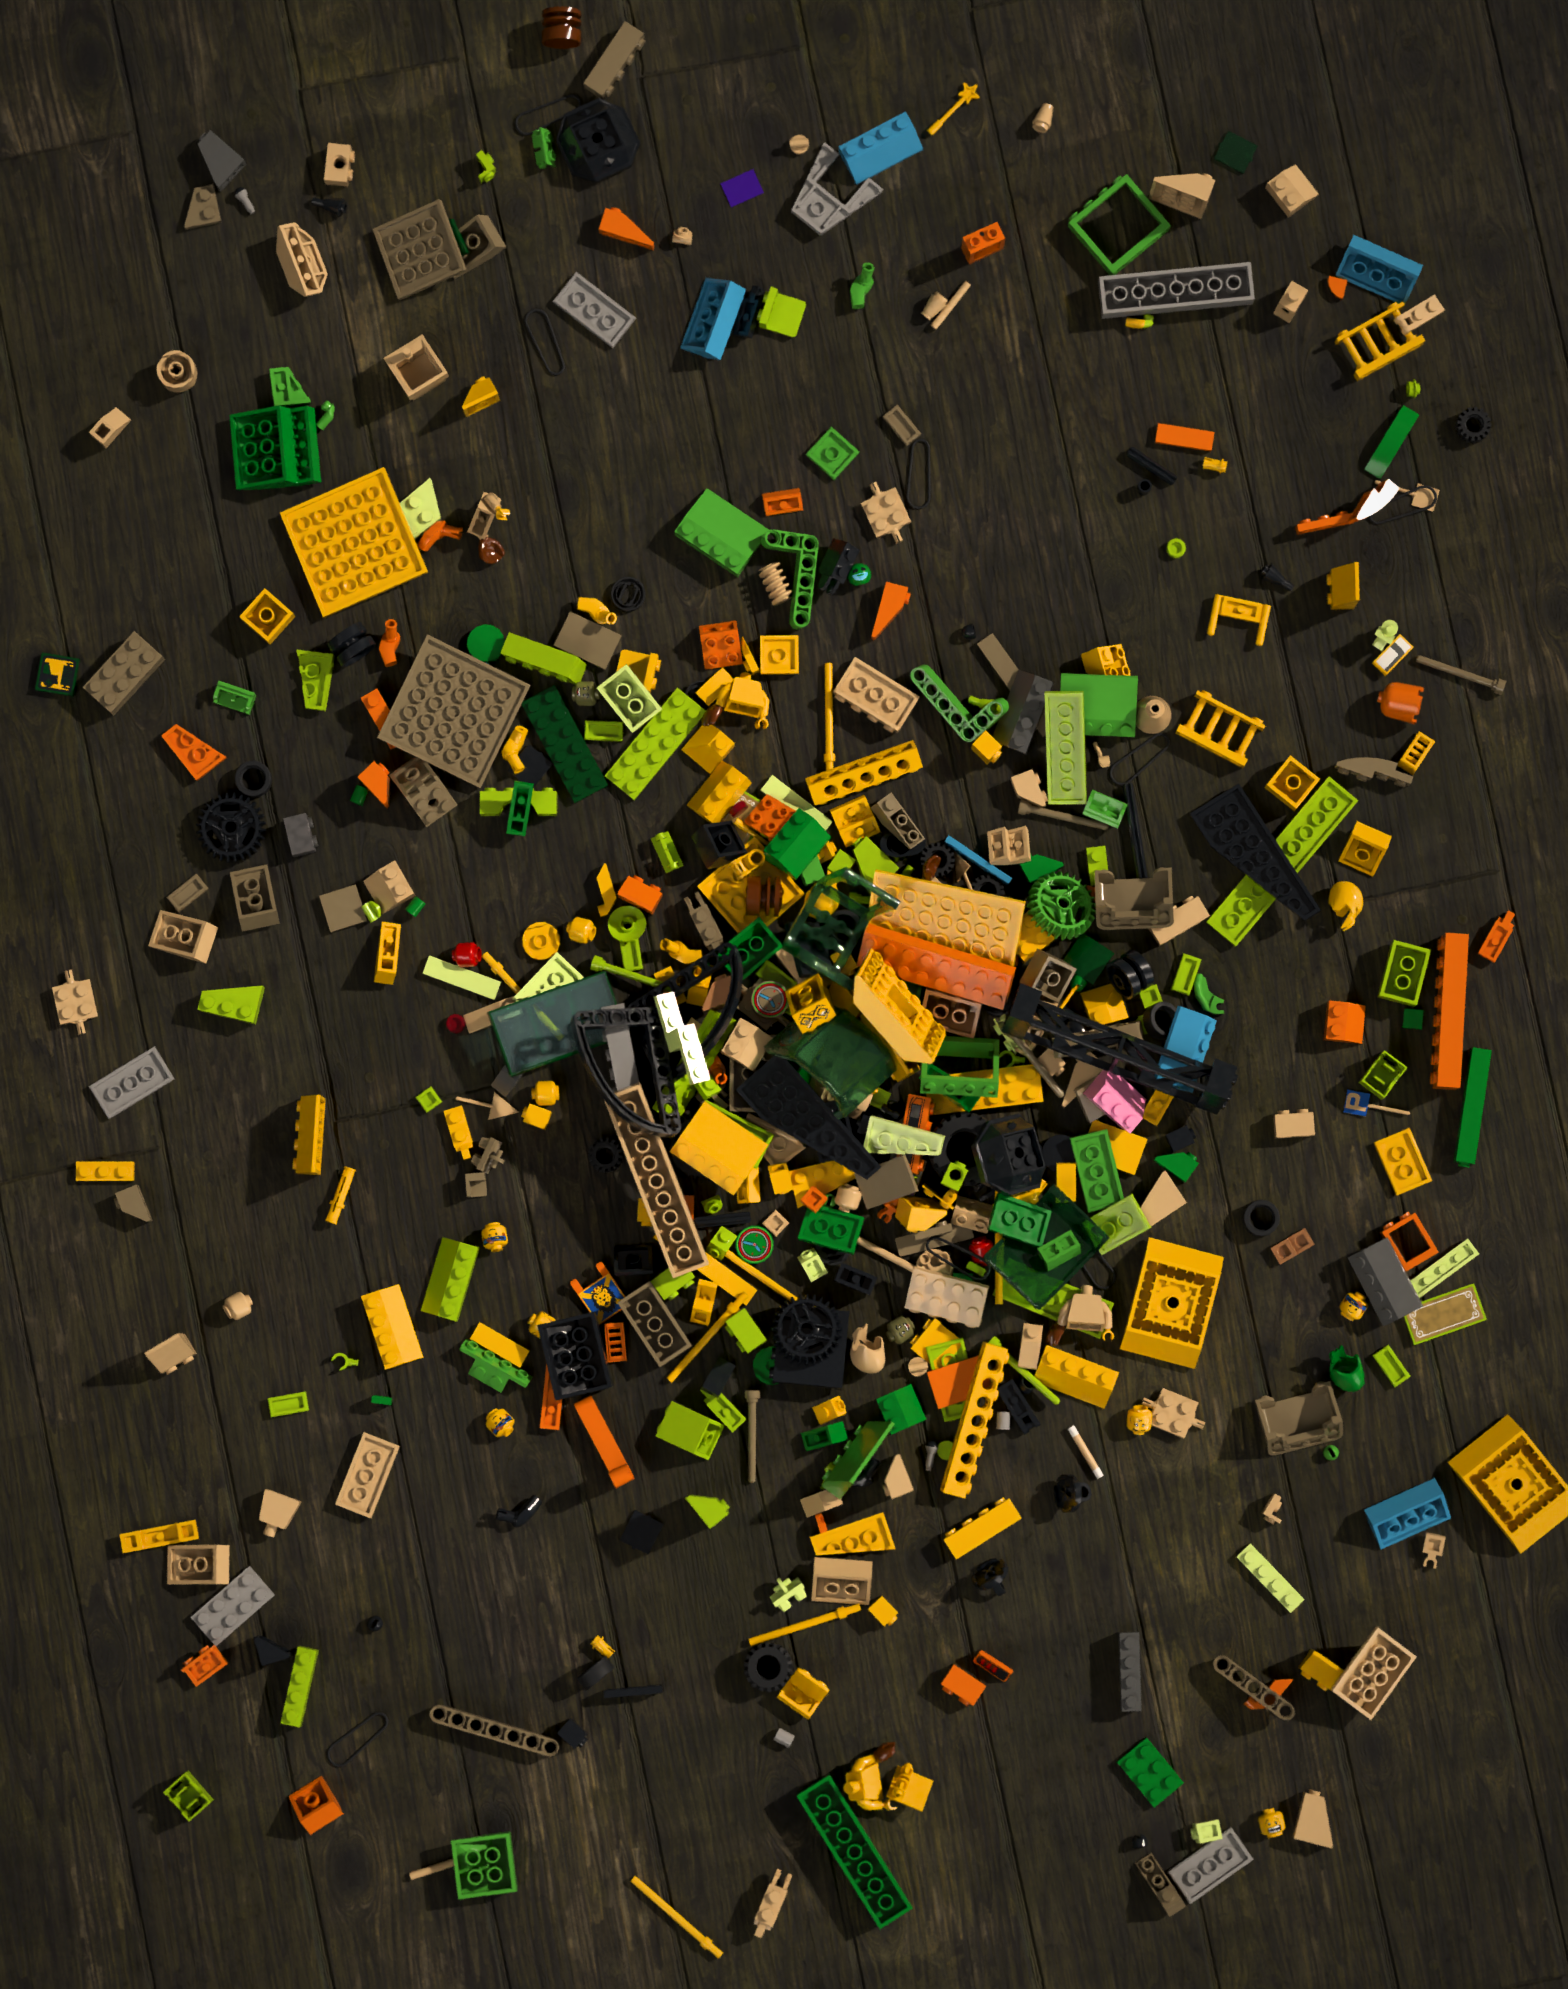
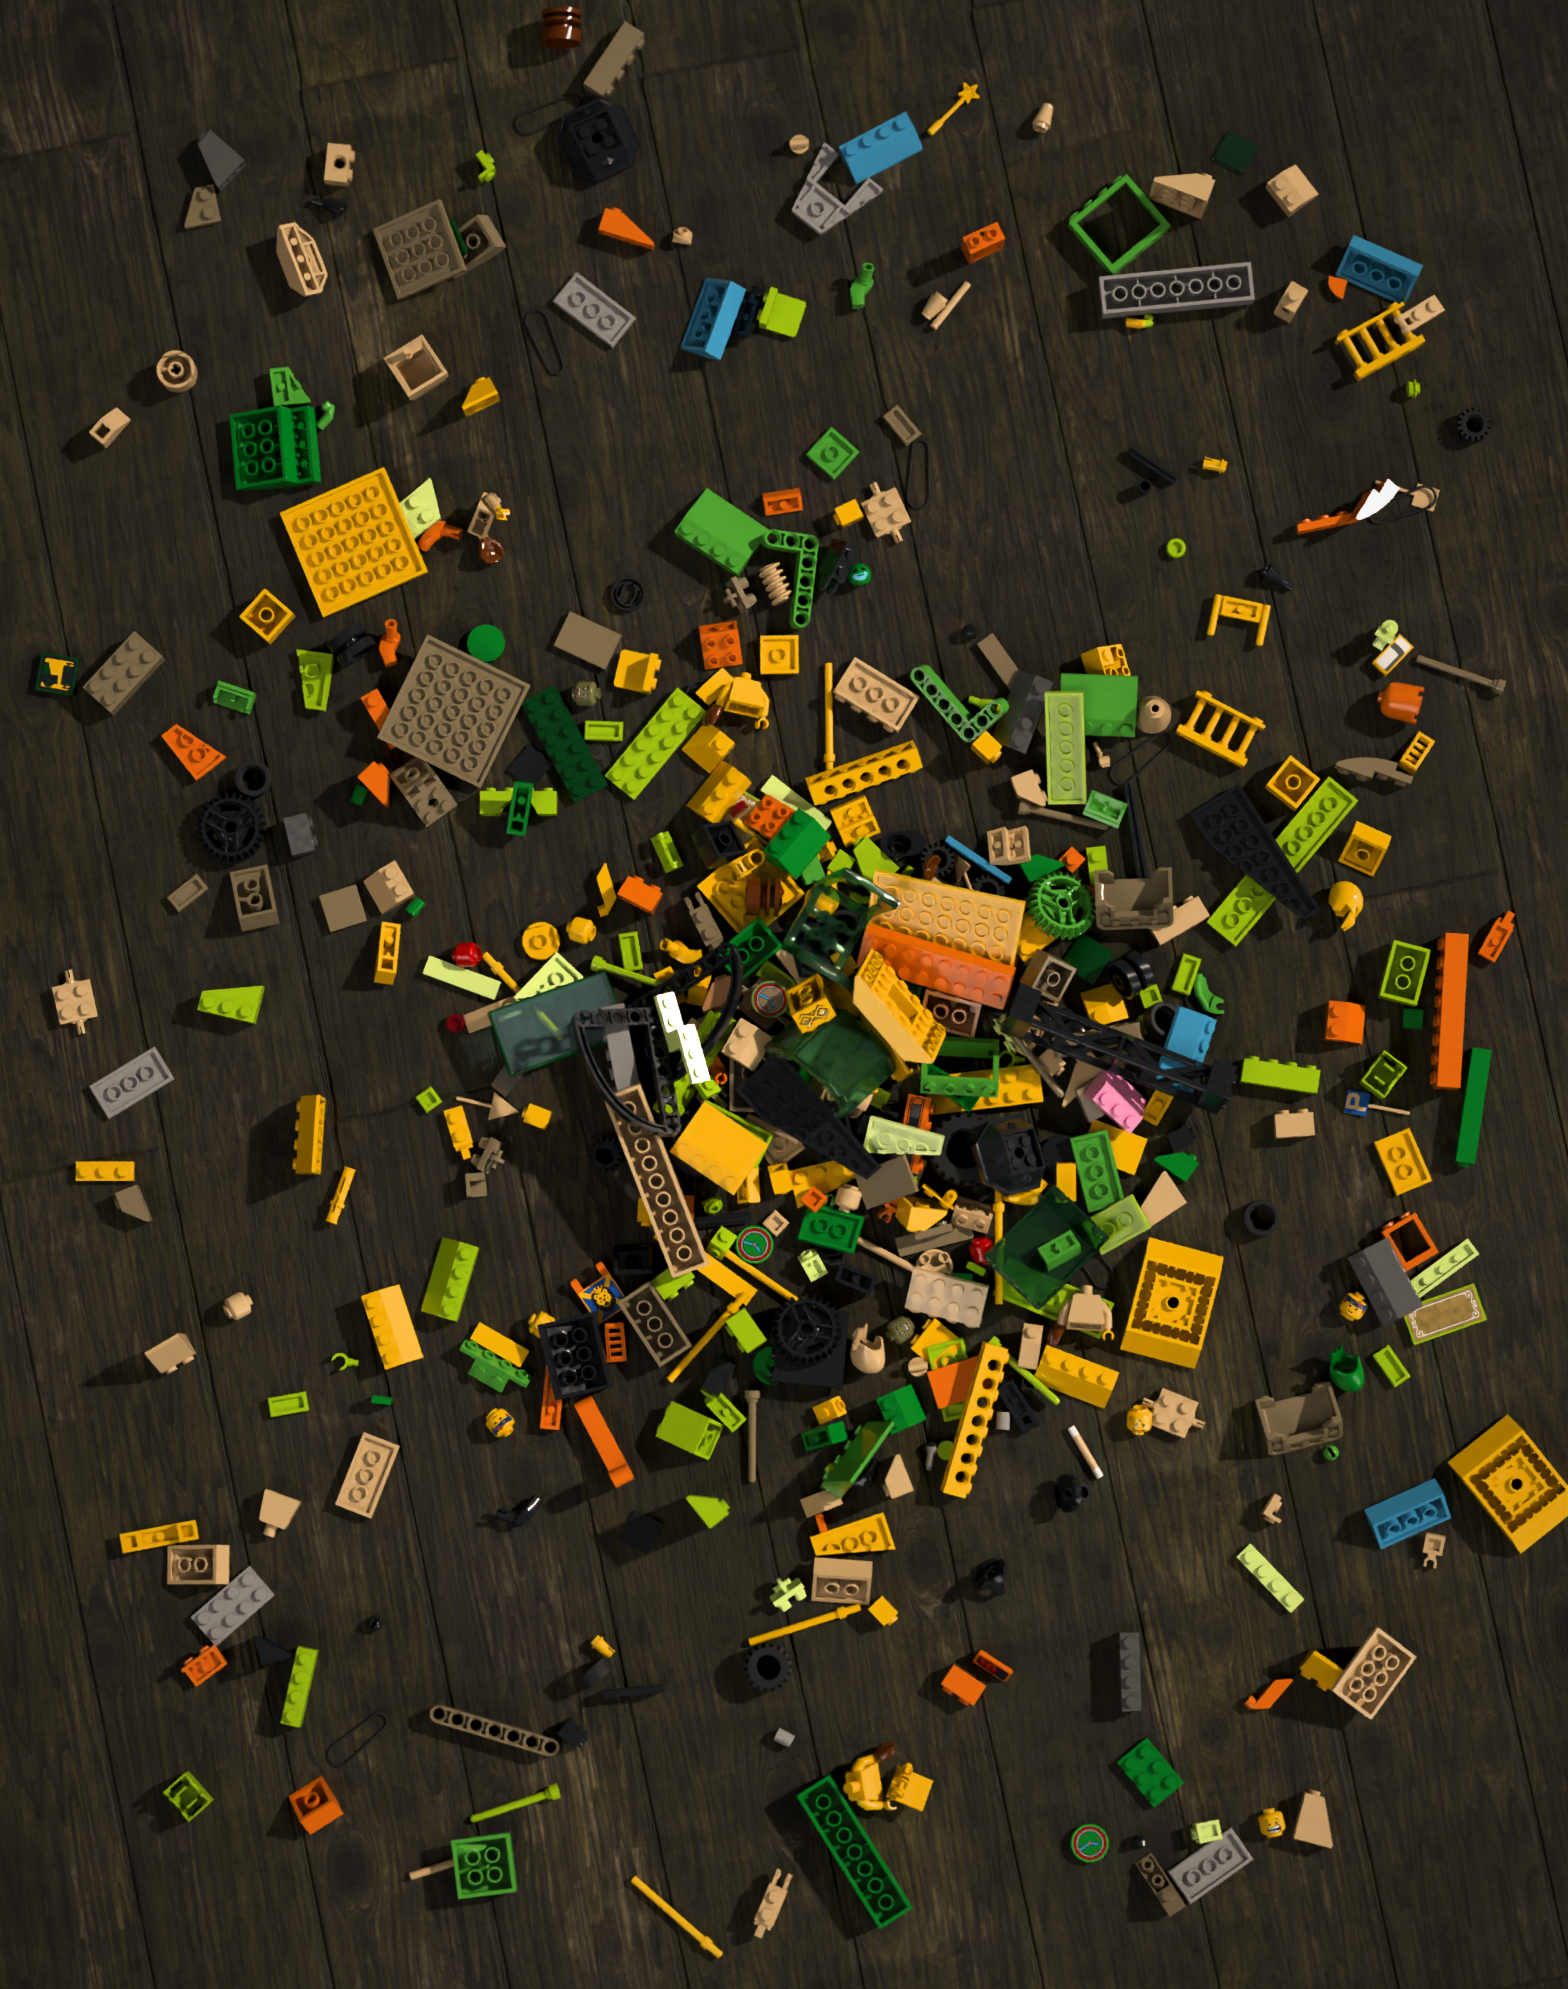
(183, 936): tan slope -> none
(241, 194): light grey piece -> none
(372, 911): lime plate -> none
(494, 1237): yellow head -> none
(513, 746): yellow arm -> none
(542, 139): bright green hinge -> none
(543, 658): lime wedge -> none
(545, 1093): yellow head -> none
(550, 1793): none -> lime piece
(596, 610): yellow arm -> none
(623, 916): lime dish -> none
(629, 698): yellowish green slope -> none
(703, 1302): yellow slope -> none
(736, 595): none -> dark tan hips
(742, 188): dark purple sticker -> none
(749, 663): yellow plate -> none
(803, 1693): yellow bracket -> none
(847, 514): none -> yellow brick
(891, 604): orange slope -> none
(897, 821): dark tan slope -> none
(948, 1182): lime brick -> none
(949, 1263): black piece -> none
(982, 1528): yellow brick -> none
(1019, 1220): green plate -> none
(1072, 859): none -> orange plate
(1077, 984): hinge -> none
(1089, 1843): none -> tile
(1184, 437): orange tile -> none
(1244, 1685): dark tan beam -> none
(1280, 1075): none -> lime brick
(1292, 1246): medium nougat slope -> none
(1343, 586): yellow slope -> none
(1391, 442): green slope -> none

